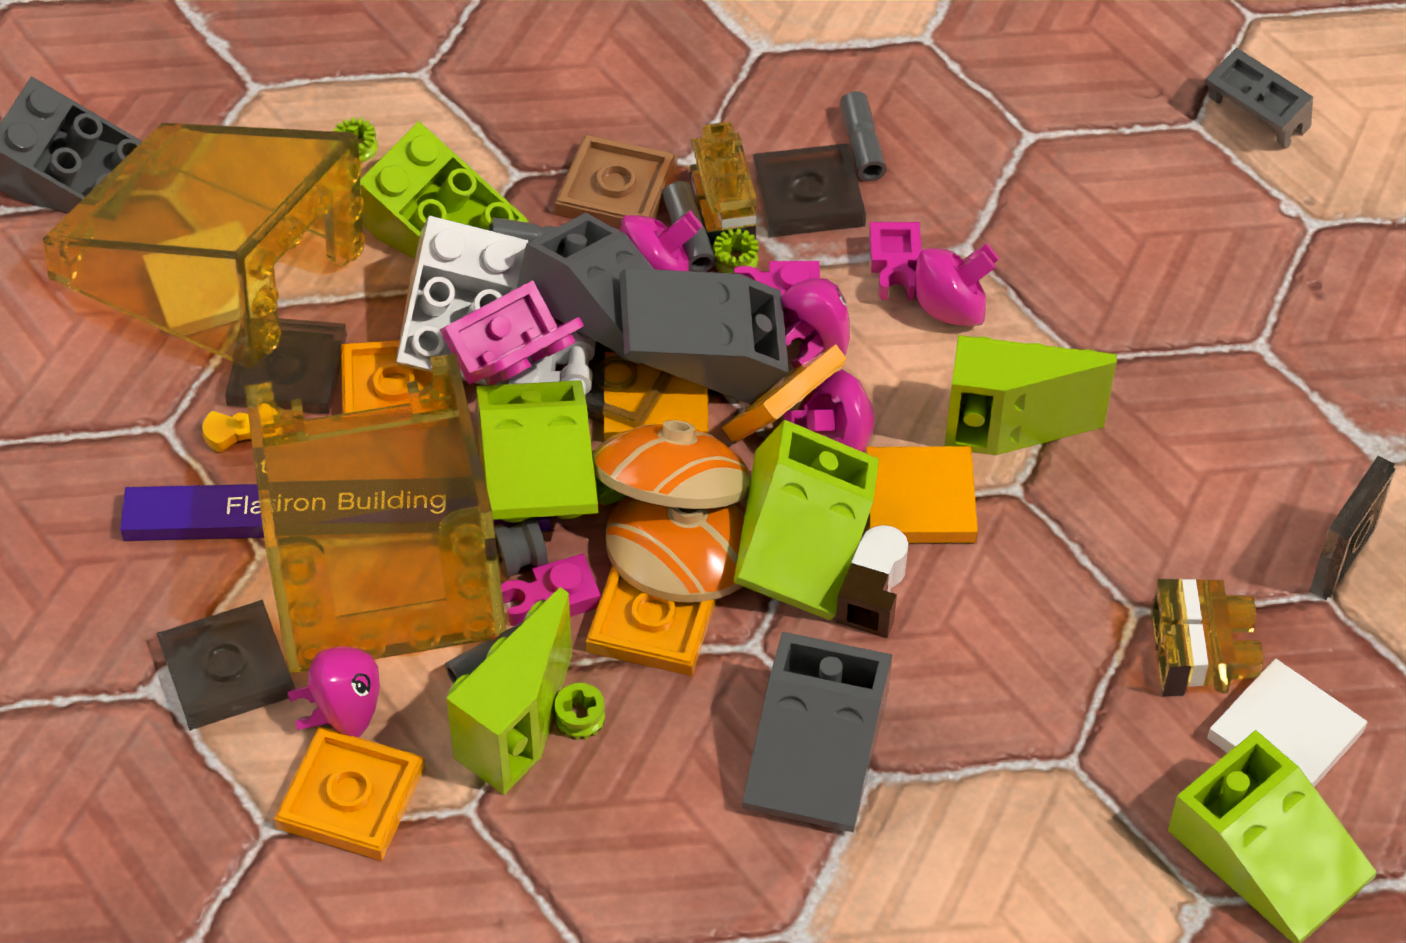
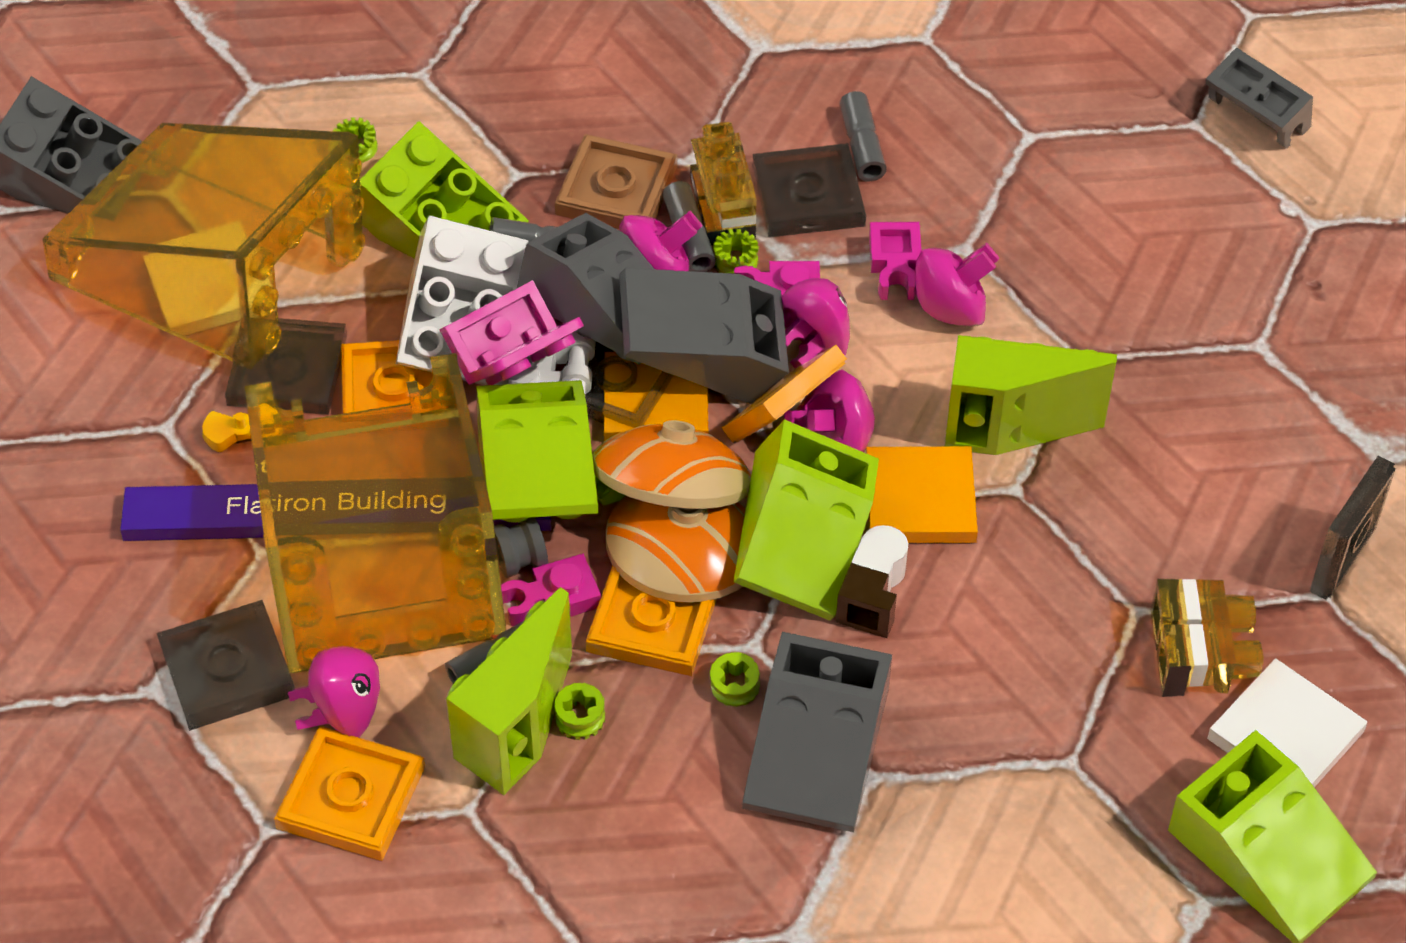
(734, 693): none -> lime bush

